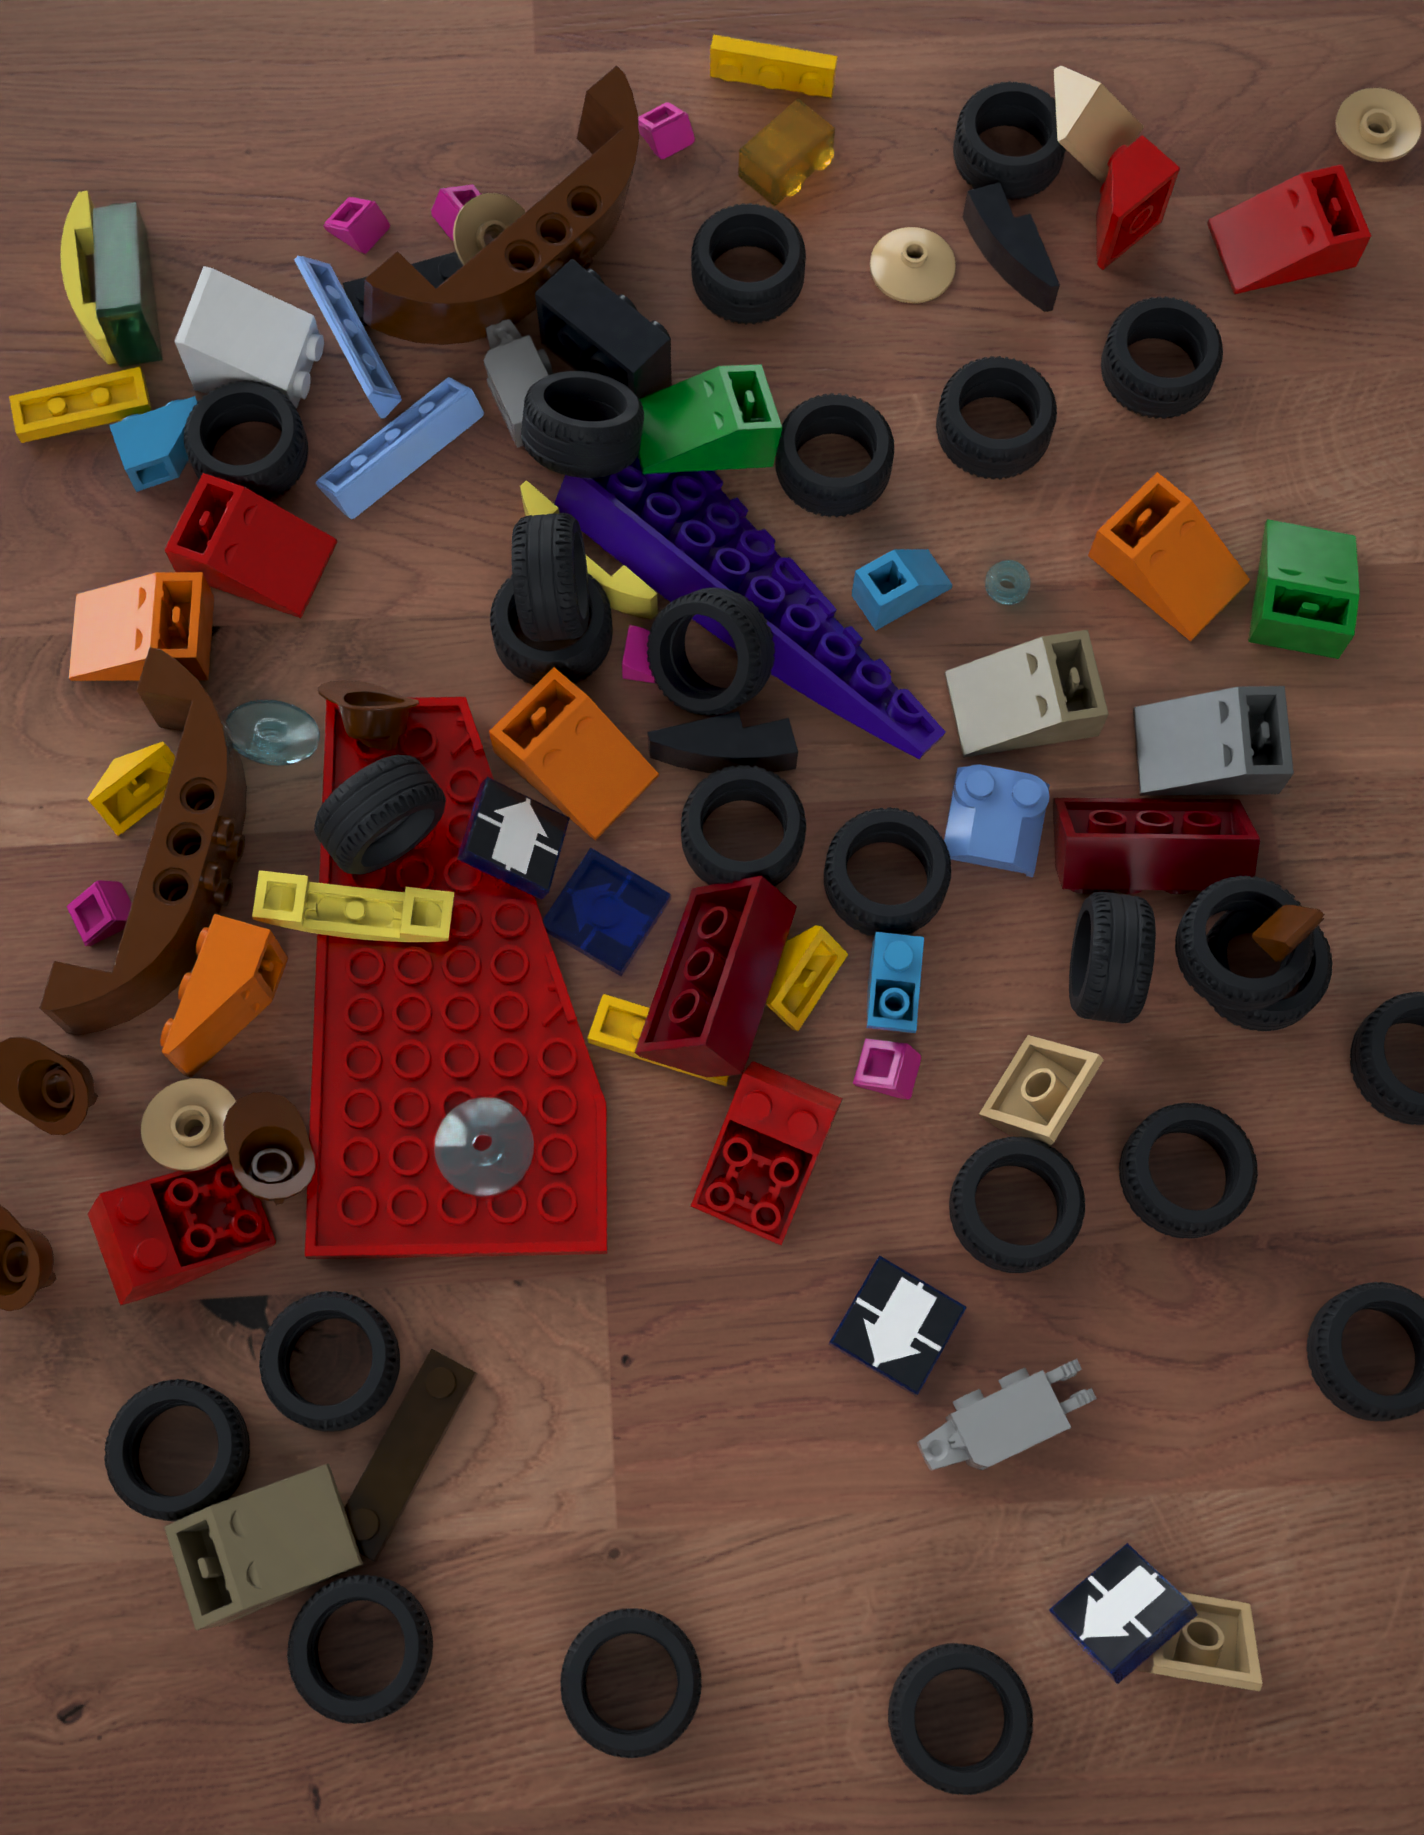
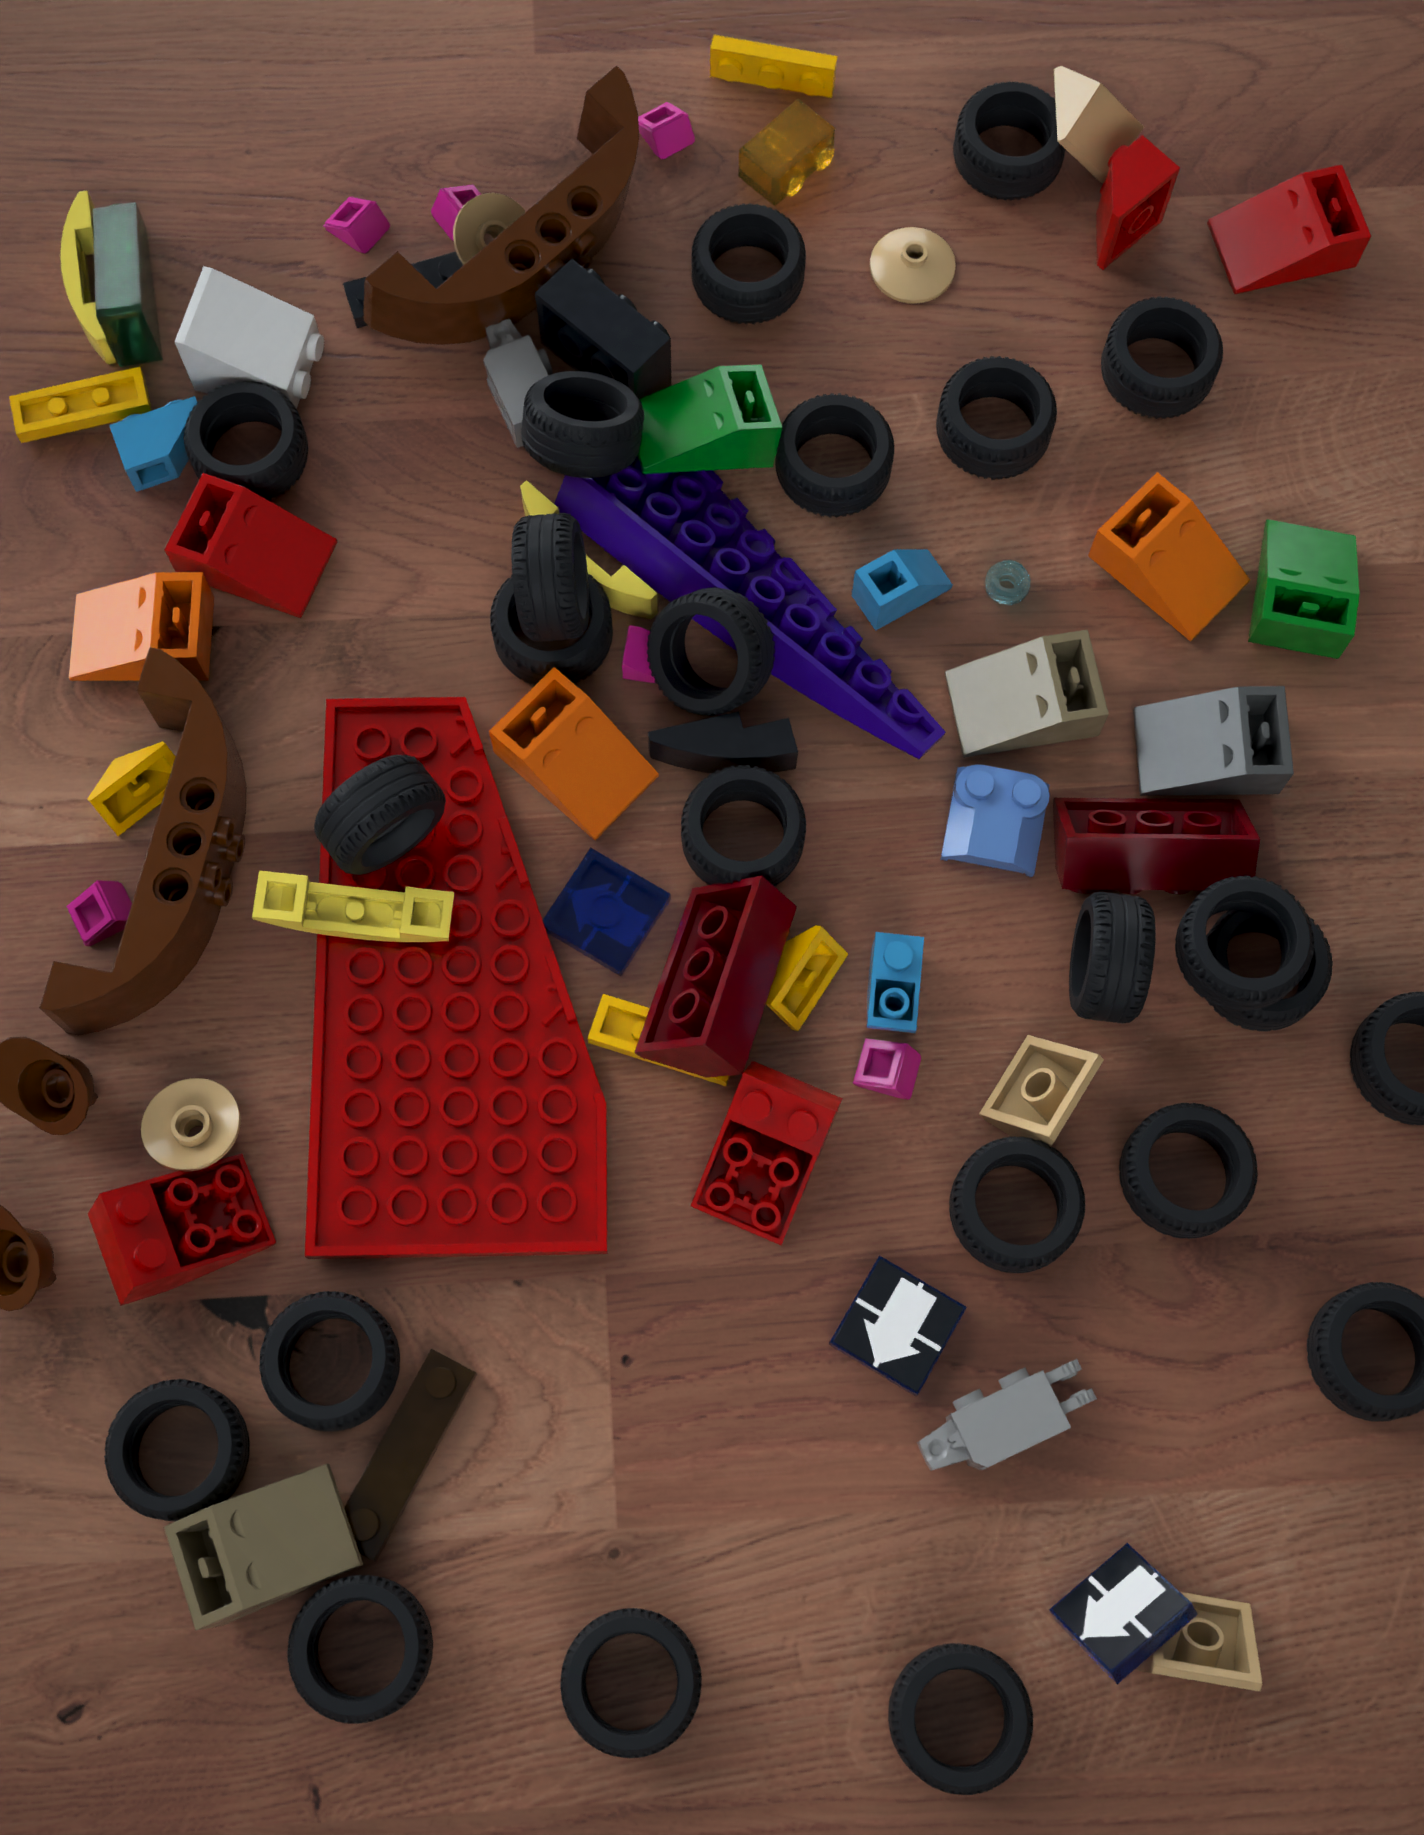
(227, 989): orange slope -> none
(268, 1146): reddish brown piece -> none
(272, 732): clear light blue dish -> none
(350, 334): light blue slope -> none
(370, 711): reddish brown piece -> none
(401, 447): light blue slope -> none
(488, 1170): clear light blue dish -> none
(513, 838): tile -> none
(897, 828): black tyre -> none
(1011, 245): black slope -> none
(1287, 929): reddish brown slope -> none
(1378, 124): tan dish -> none

